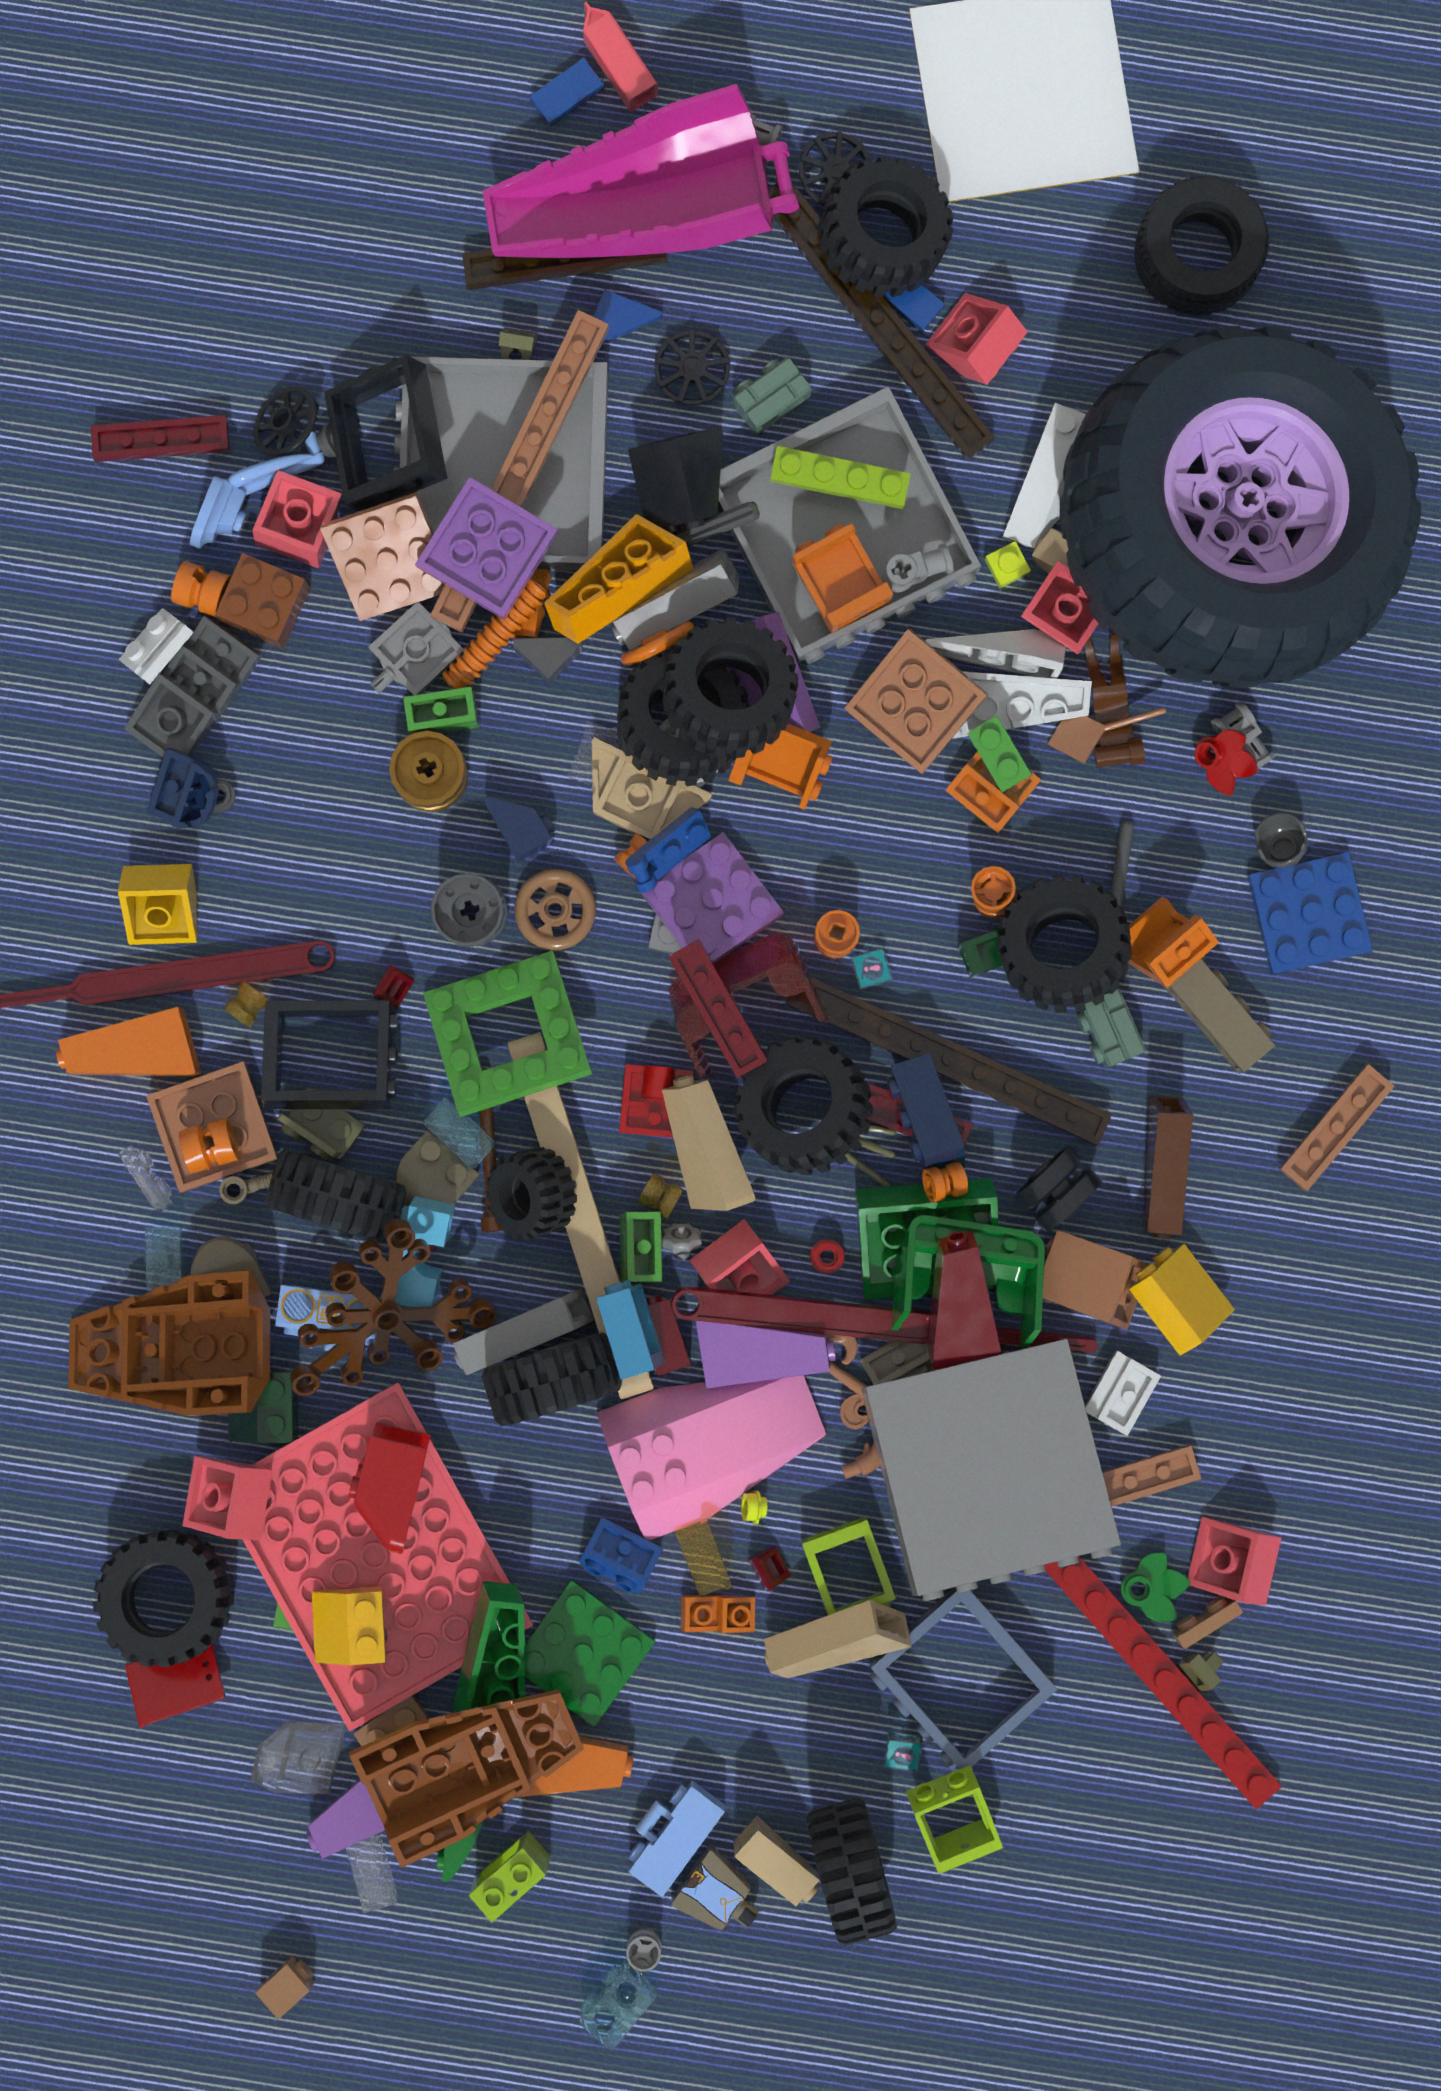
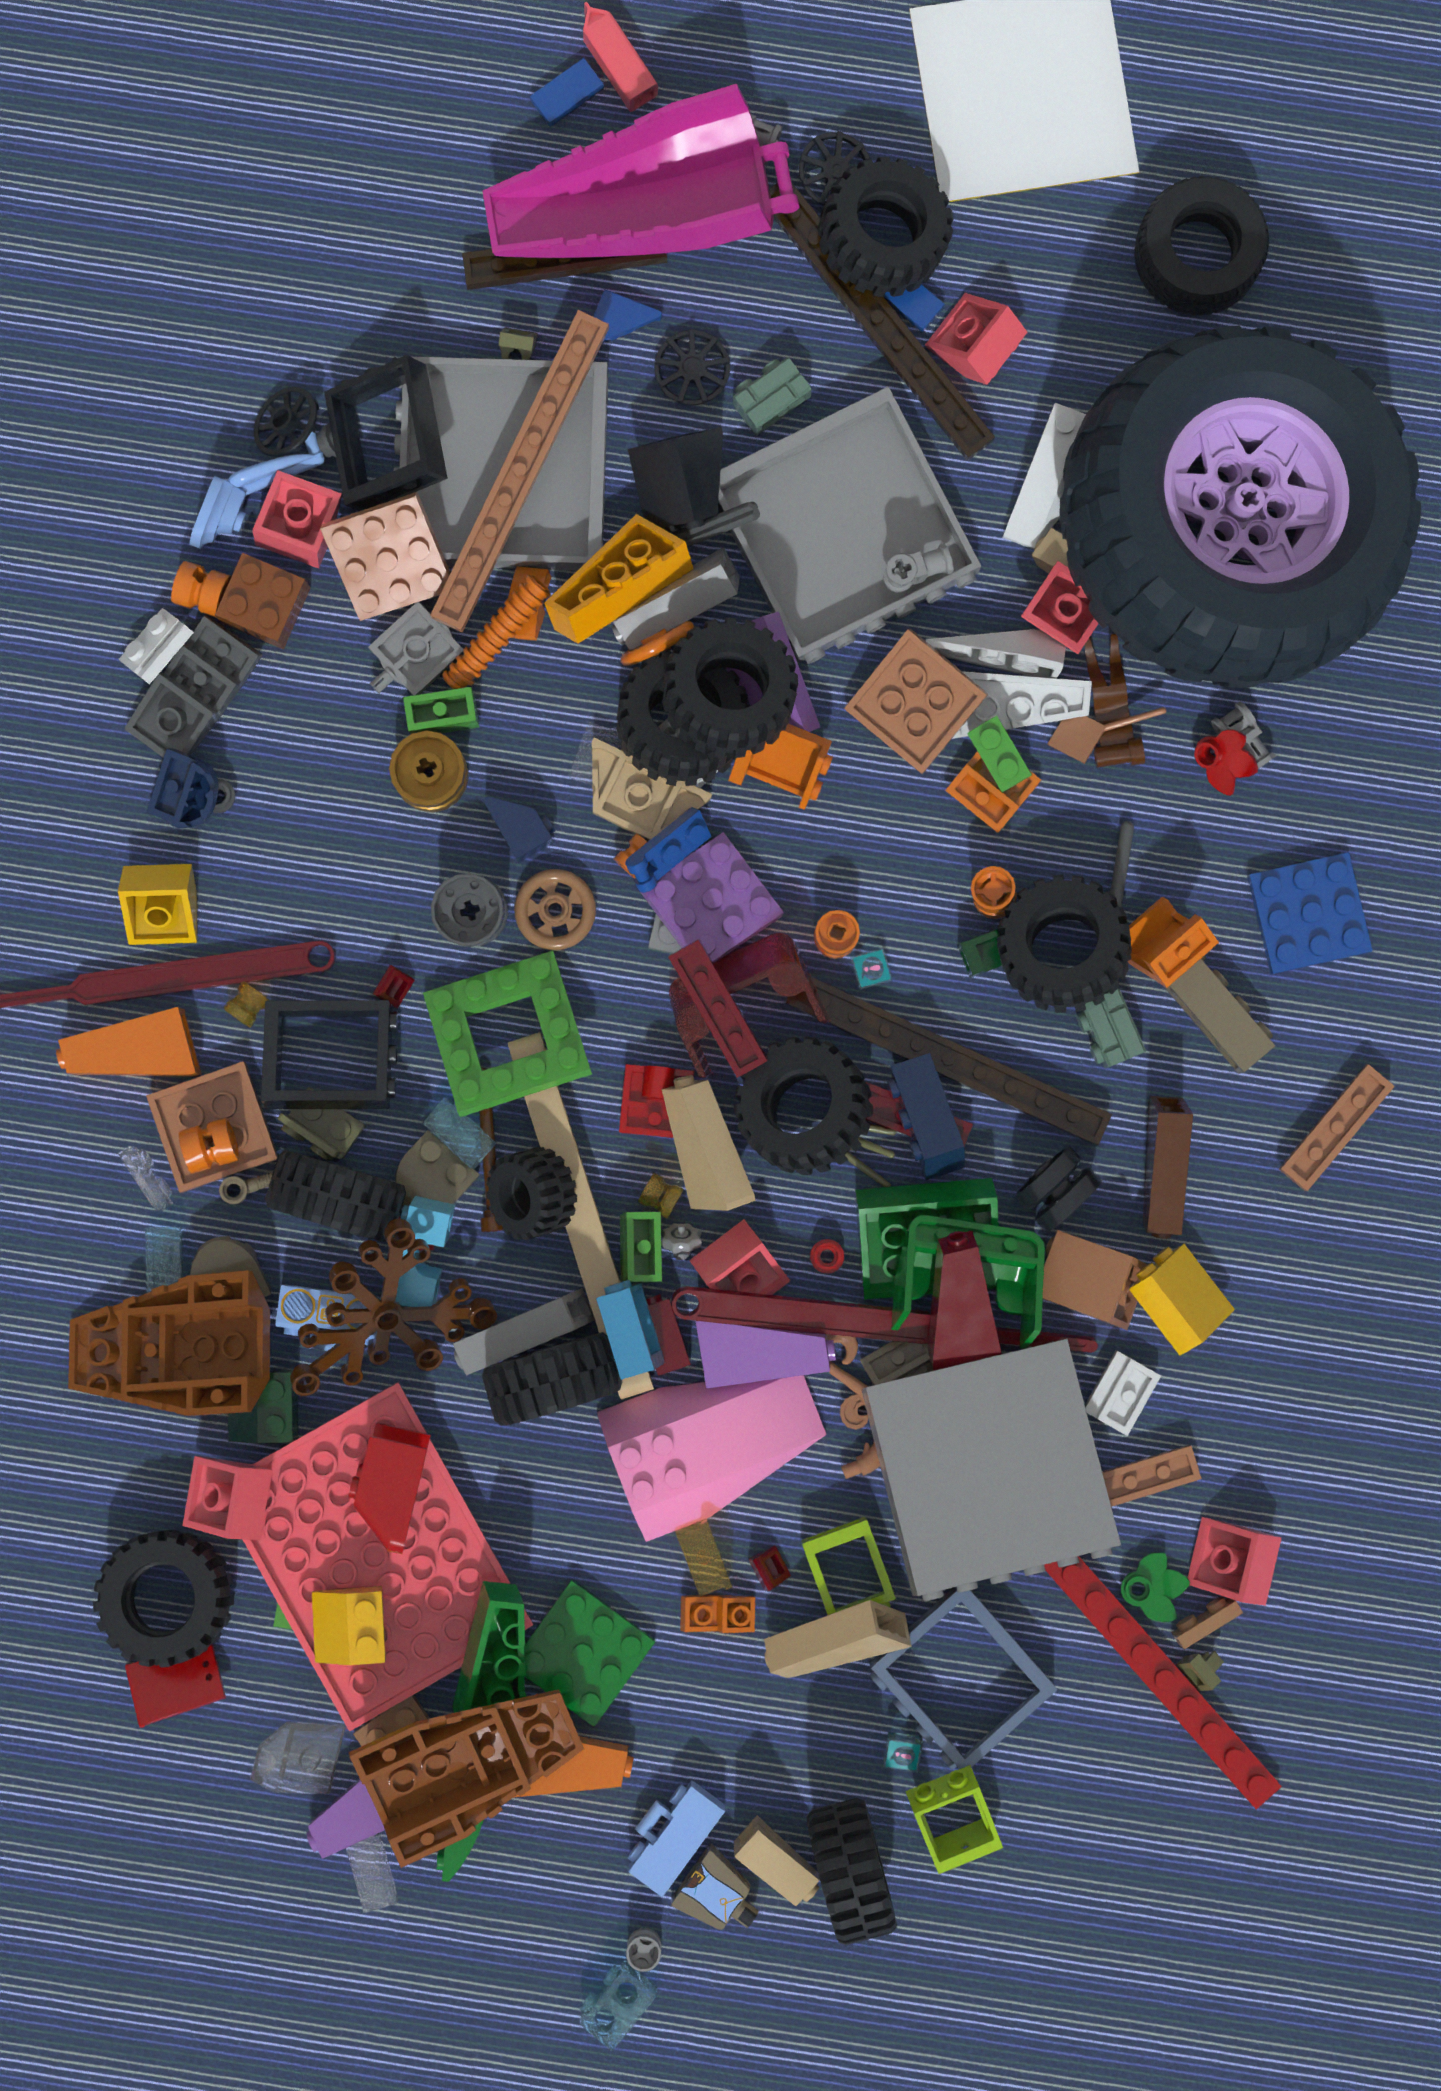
(160, 438): dark red plate -> none
(286, 1986): medium nougat brick -> none
(487, 548): medium lavender plate -> none
(514, 1869): lime window -> none
(548, 655): dark grey slope -> none
(620, 1556): blue bracket -> none
(753, 1507): neon yellow plate -> none
(840, 477): lime plate -> none
(840, 577): orange panel -> none
(945, 1181): orange wheel -> none
(1007, 564): neon yellow plate -> none
(1281, 840): dark grey hair -> none

